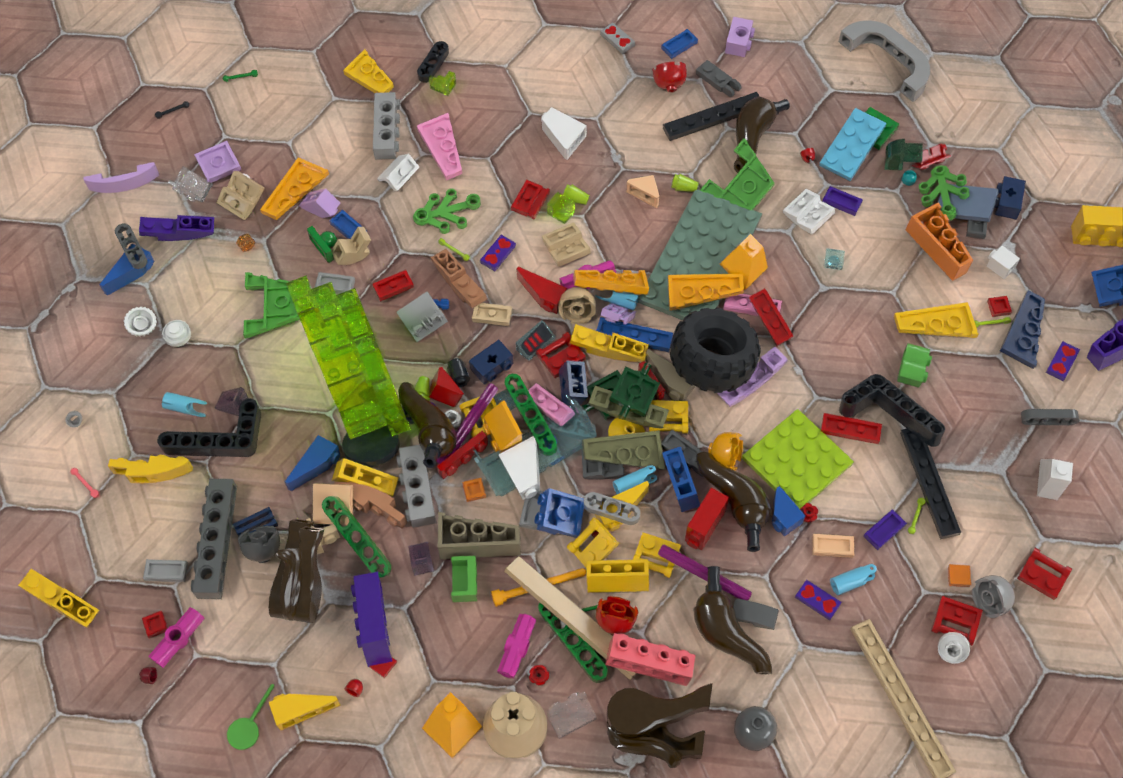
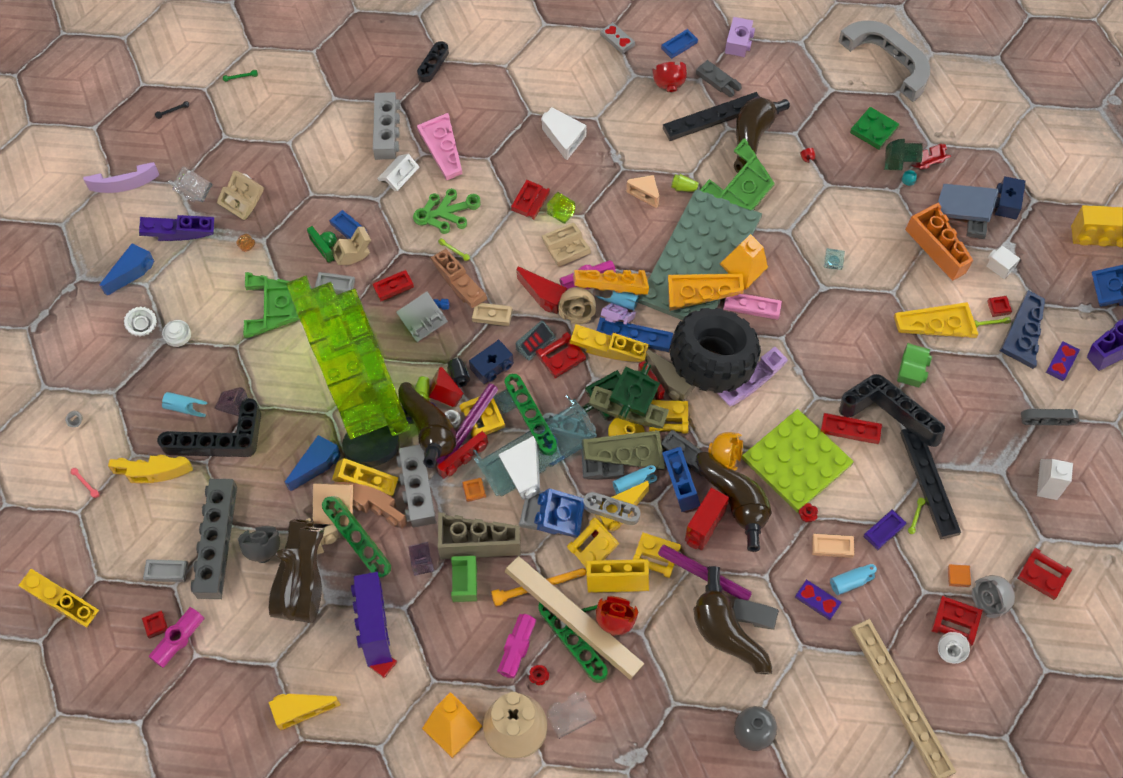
(131, 252): dark grey beam -> none
(148, 675): dark red hinge -> none
(217, 162): lavender plate -> none
(244, 731): bright green piece -> none
(265, 515): dark blue tile -> none
(294, 186): light orange wing -> none
(320, 203): lavender slope -> none
(354, 687): red hinge -> none
(368, 74): yellow wing -> none
(443, 84): clear neon green panel -> none
(498, 253): dark purple tile -> none
(502, 428): light orange slope -> none
(550, 405): bright pink tile -> none
(573, 381): dark blue brick -> none
(576, 194): lime cone -> none
(639, 721): dark brown animal -> none
(650, 659): coral brick -> none
(771, 317): red plate -> none
(785, 513): blue slope -> none
(808, 211): white slope -> none
(842, 200): dark purple tile -> none
(852, 144): medium azure plate -> none
(940, 174): bright green plant -> none

